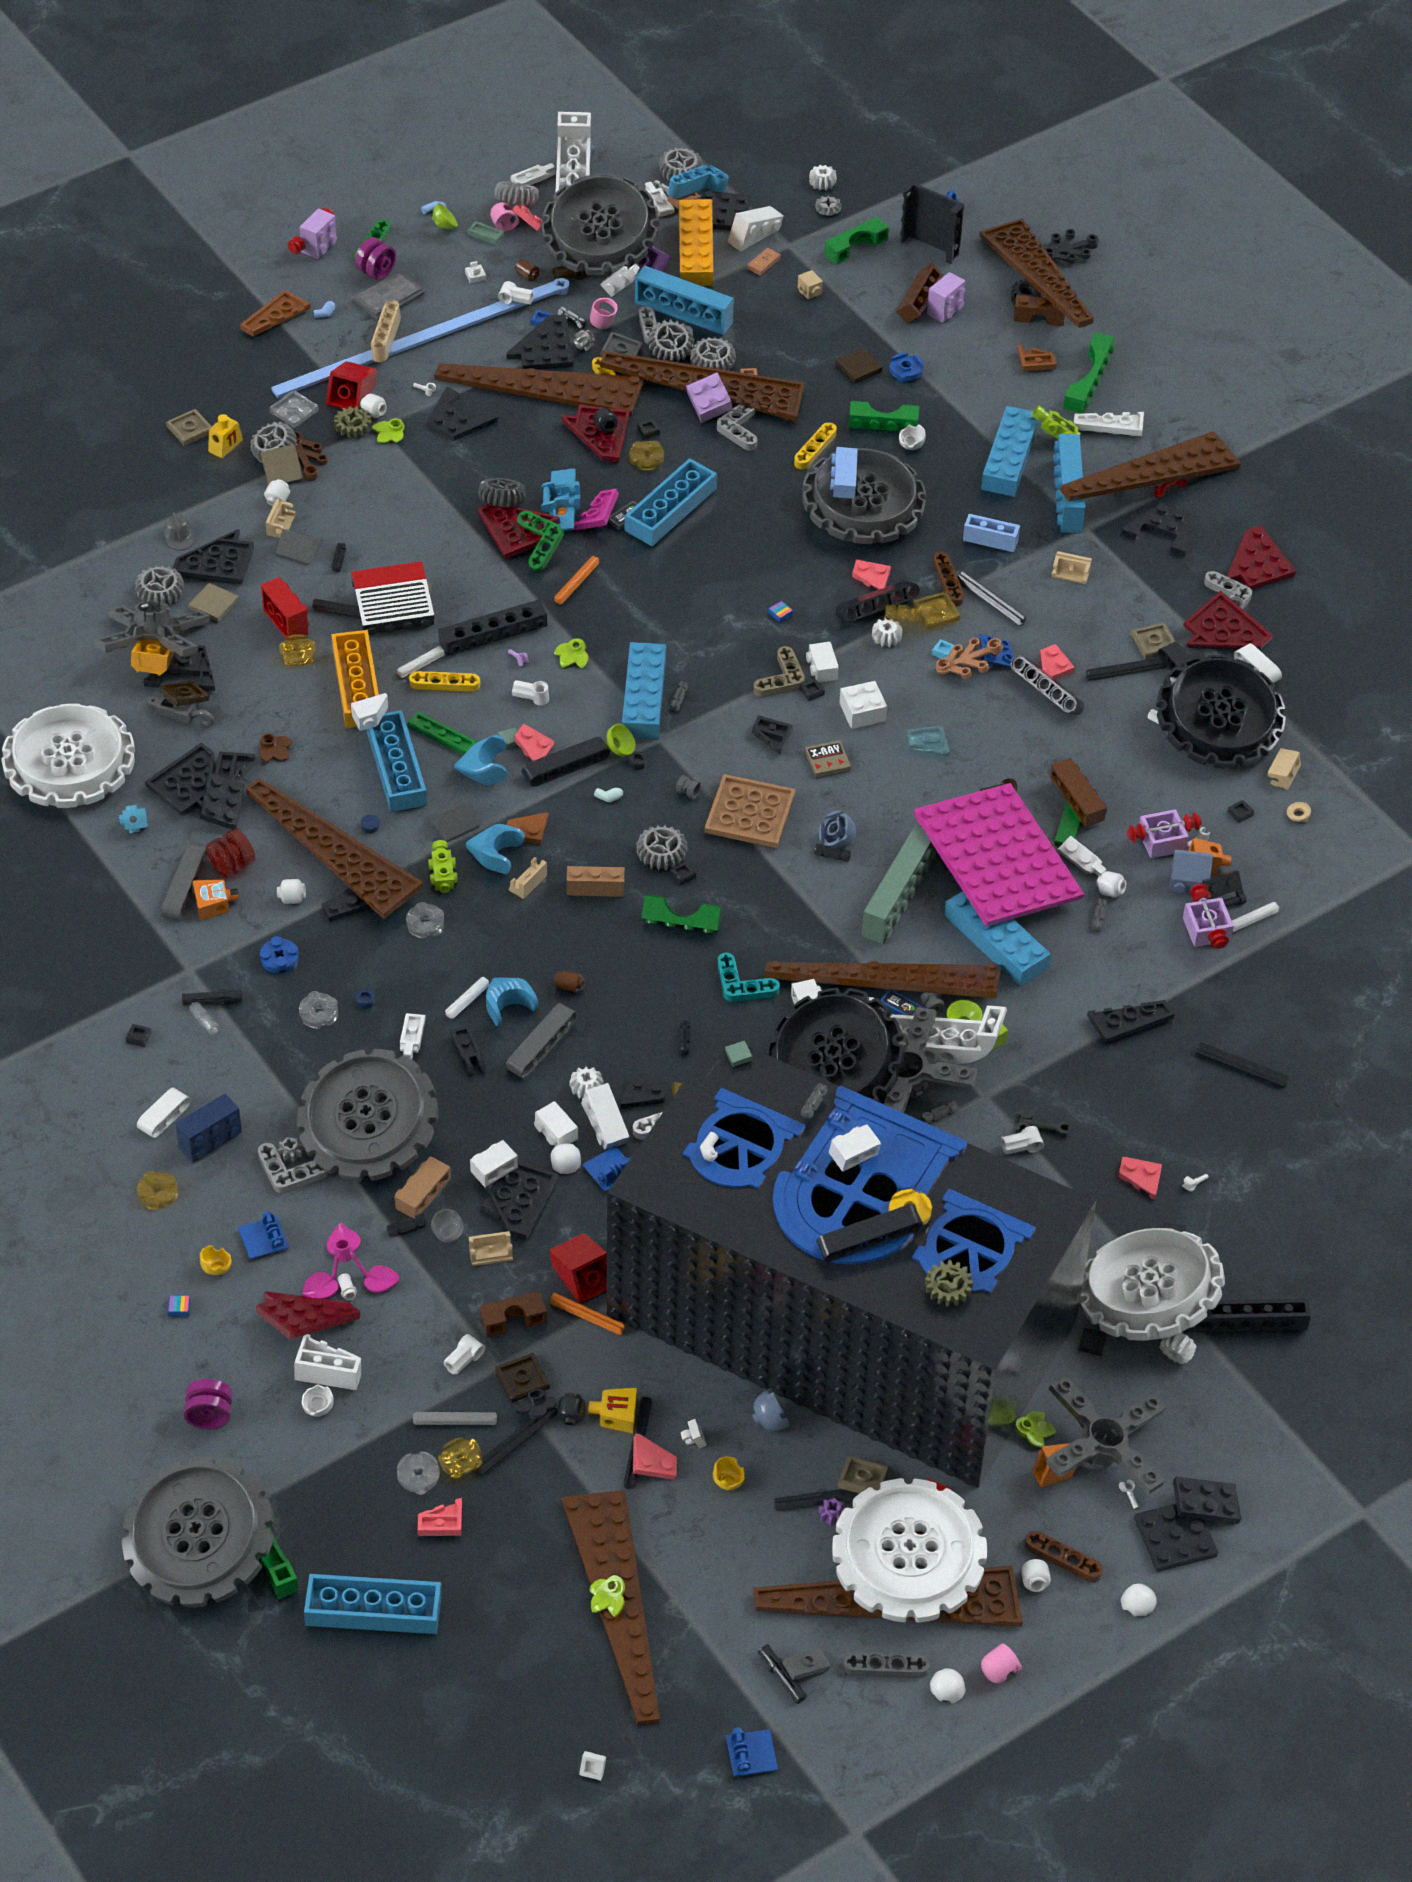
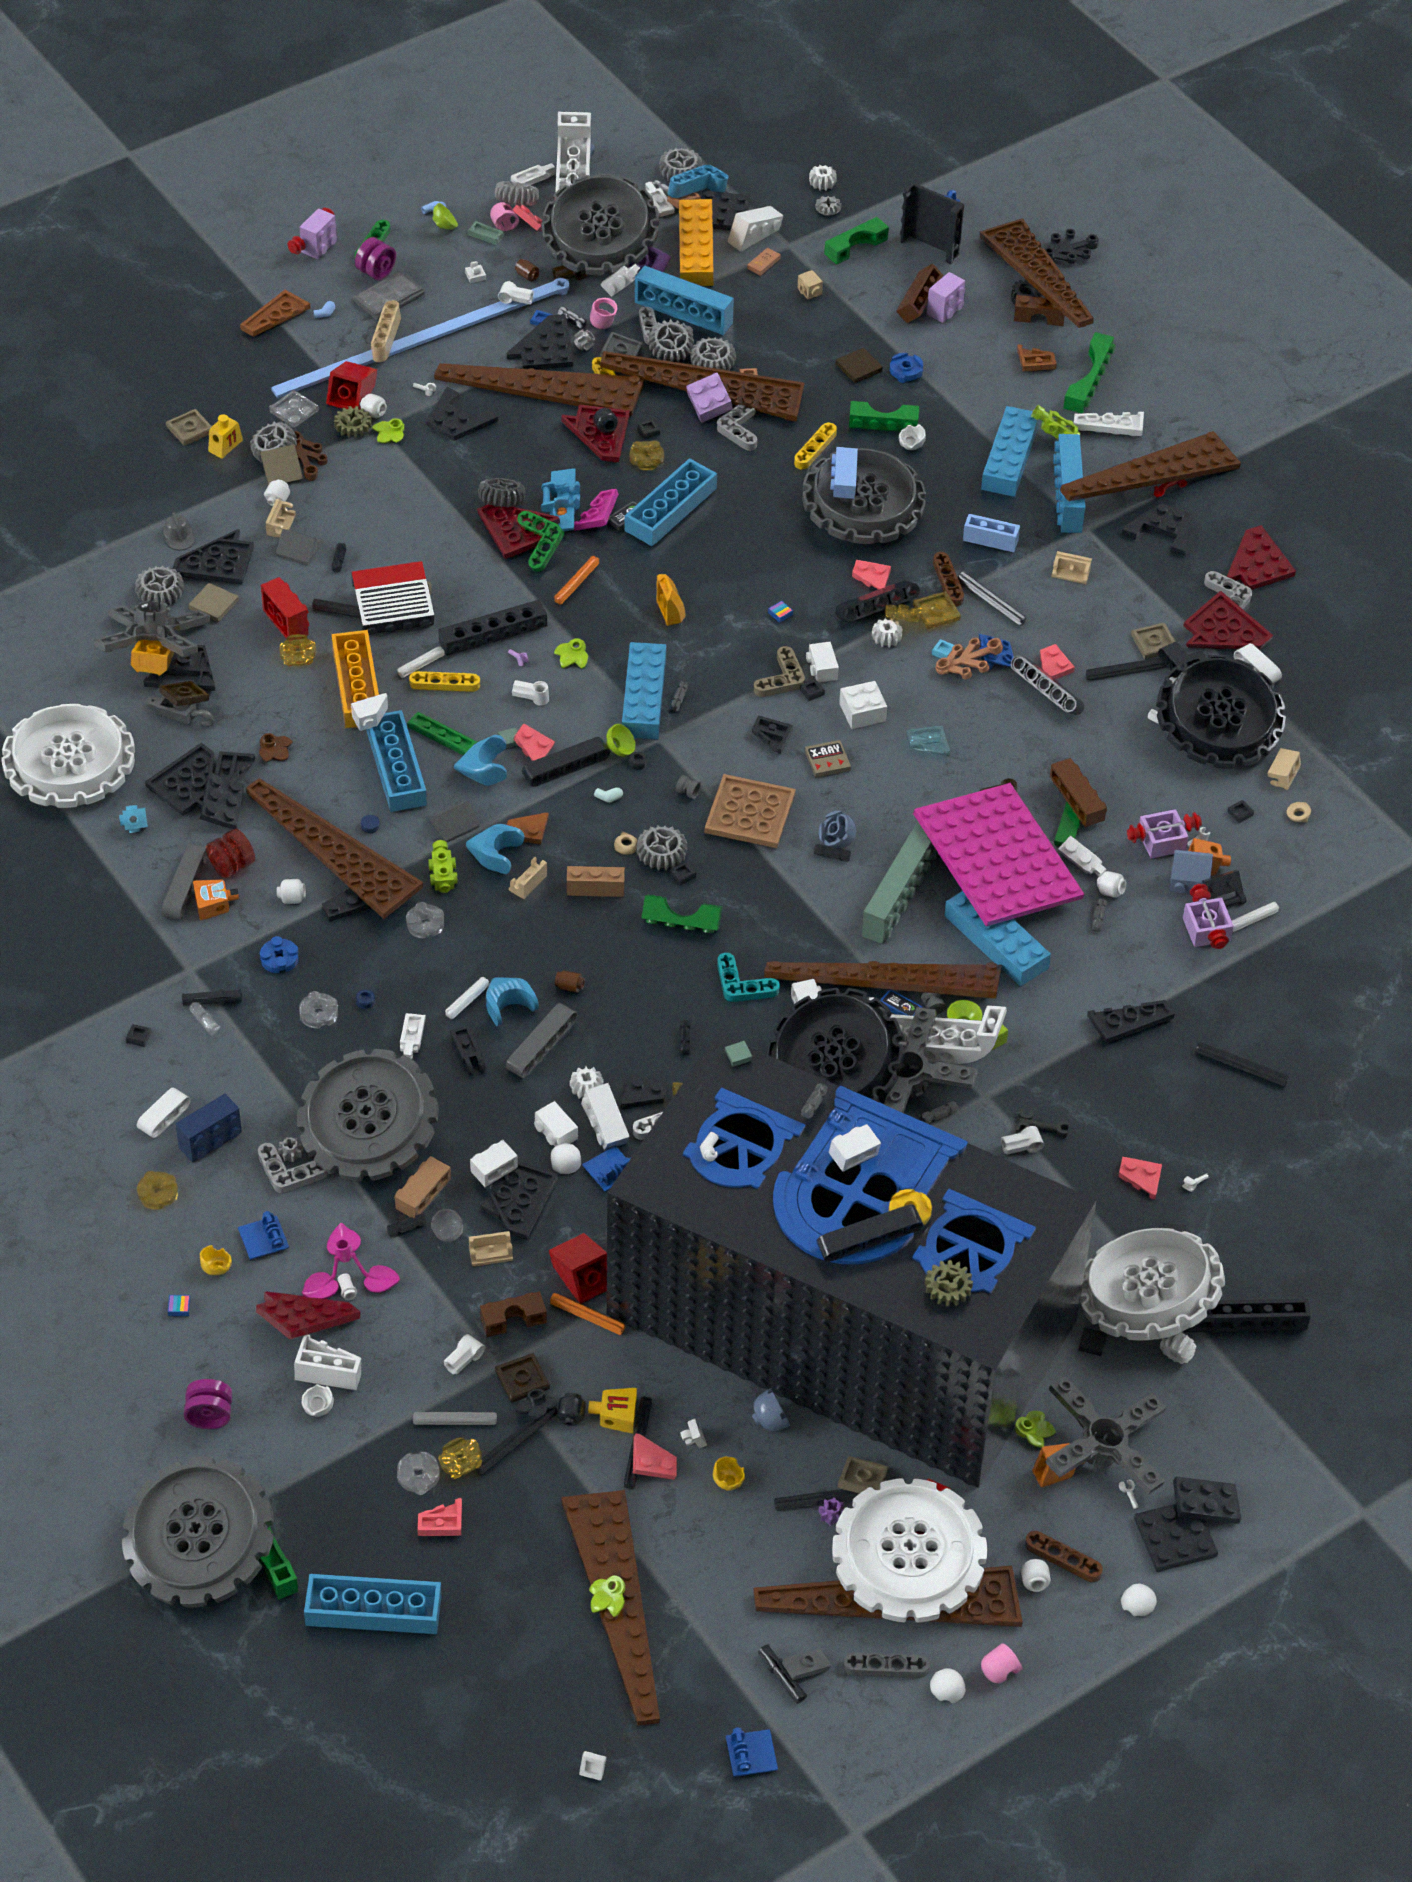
(623, 849): none -> tan piece
(669, 600): none -> light orange slope

